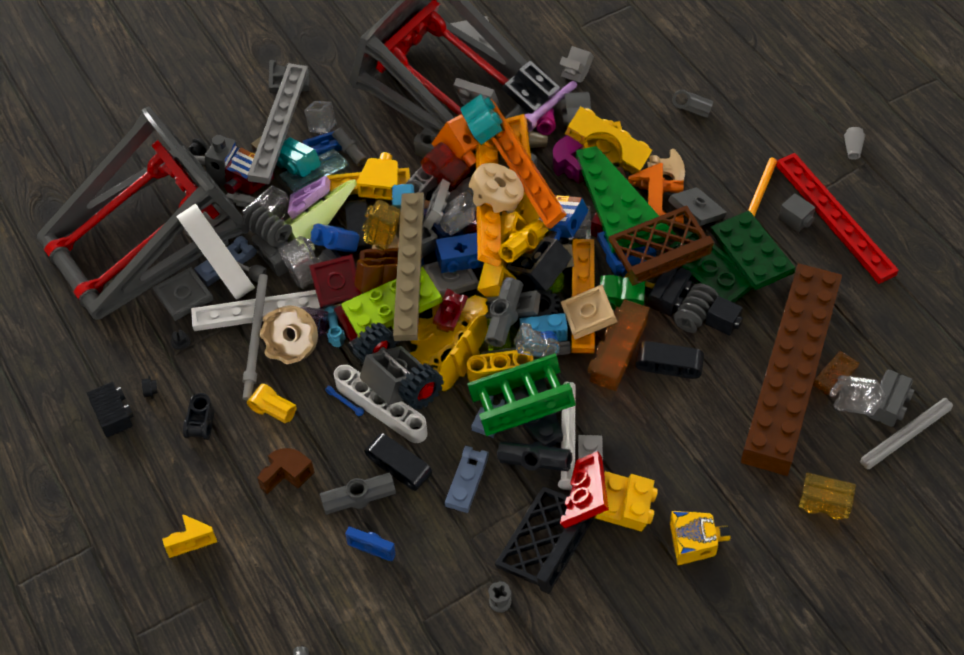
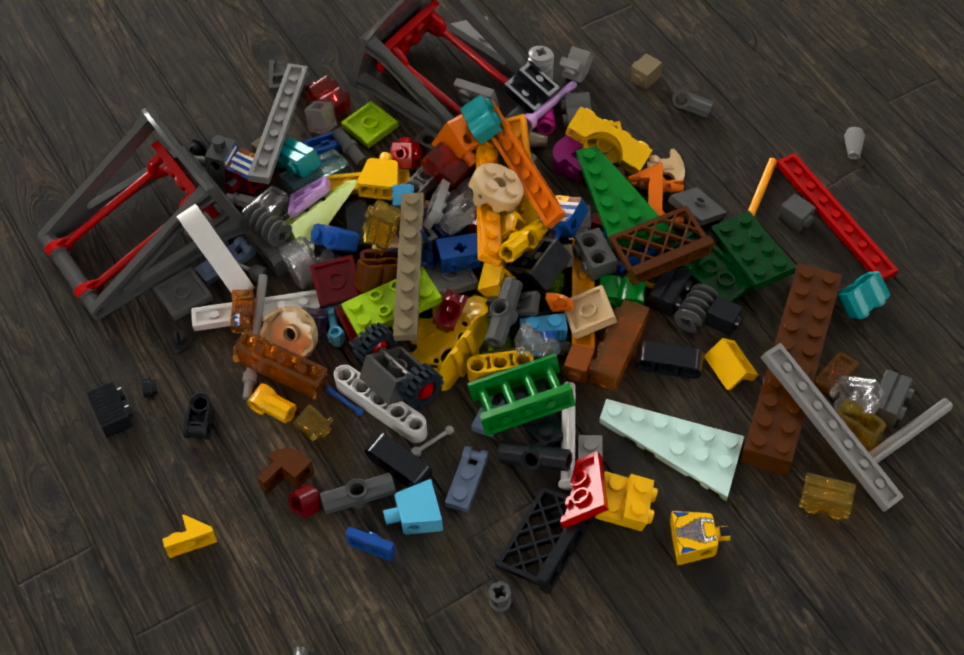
(242, 310): none -> clear orange leg
(280, 364): none -> clear orange brick
(304, 501): none -> dark red plate
(313, 423): none -> clear yellow bracket
(328, 90): none -> clear red brick
(369, 124): none -> lime plate
(406, 152): none -> red brick
(416, 509): none -> medium azure torso
(417, 450): none -> light grey hinge
(429, 258): none -> dark blue plant
(543, 59): none -> light grey piece
(559, 302): none -> orange tile
(577, 363): none -> dark orange brick
(594, 254): none -> dark grey brick
(645, 71): none -> dark tan brick
(685, 446): none -> light aqua wing
(730, 363): none -> yellow panel
(832, 427): none -> light grey plate
(864, 295): none -> teal brick
(864, 425): none -> clear yellow brick

